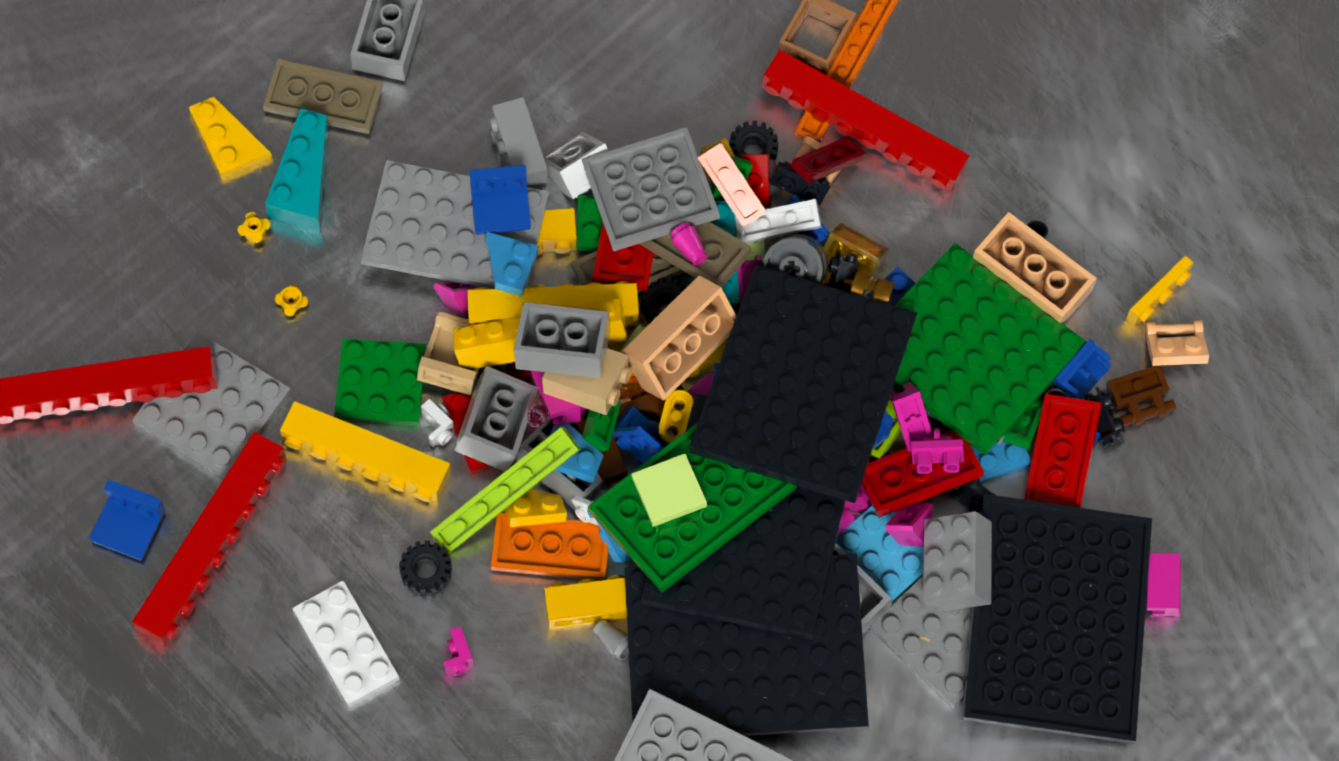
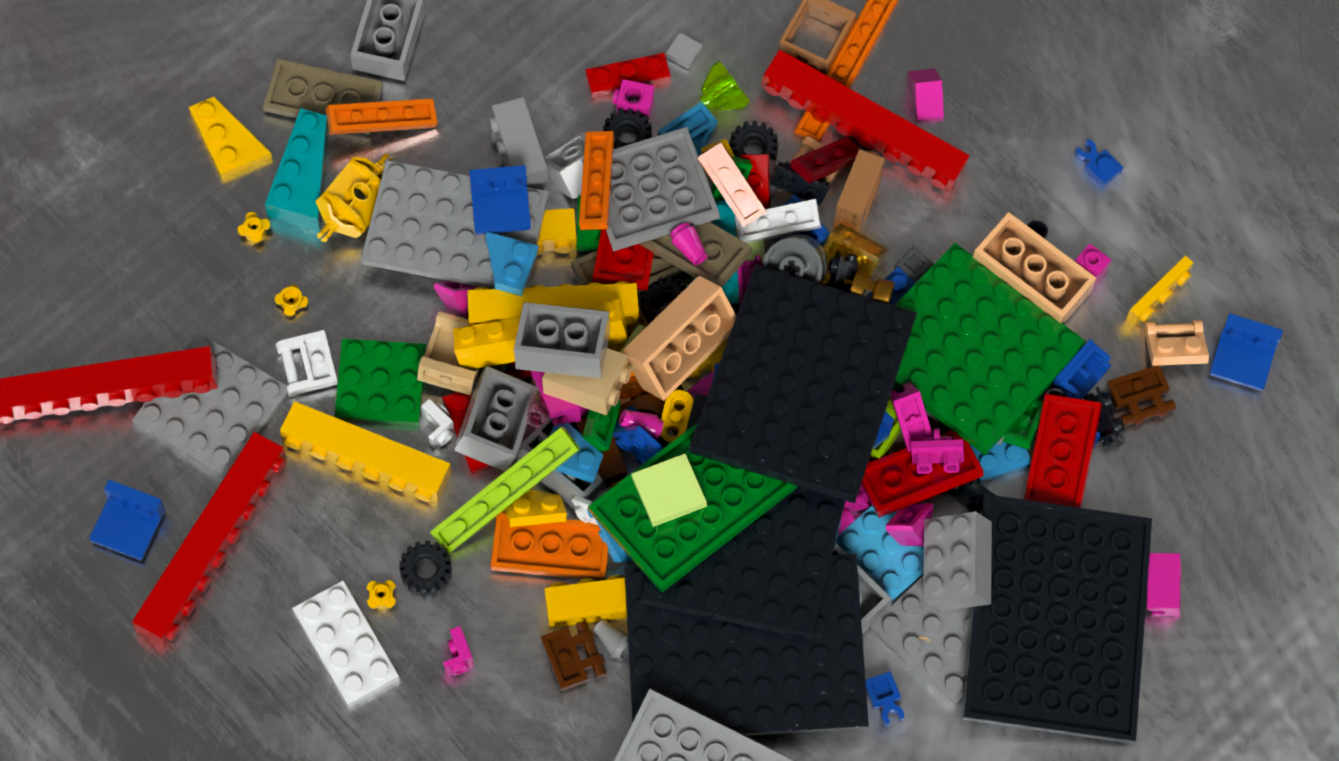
(316, 361): none -> white plate
(341, 207): none -> yellow plate
(381, 116): none -> orange plate
(385, 601): none -> yellow plate
(564, 657): none -> reddish brown plate
(596, 180): none -> orange plate
(629, 120): none -> black tyre
(641, 91): none -> dark pink brick
(646, 70): none -> red plate
(646, 421): none -> dark pink cone
(684, 50): none -> light grey tile
(700, 125): none -> dark azure wing
(722, 90): none -> clear neon green brick
(859, 190): none -> medium nougat window
(883, 694): none -> blue plate
(914, 264): none -> dark grey tile
(926, 94): none -> dark pink slope
(1094, 262): none -> dark pink brick
(1101, 166): none -> blue plate
(1245, 352): none -> blue bracket

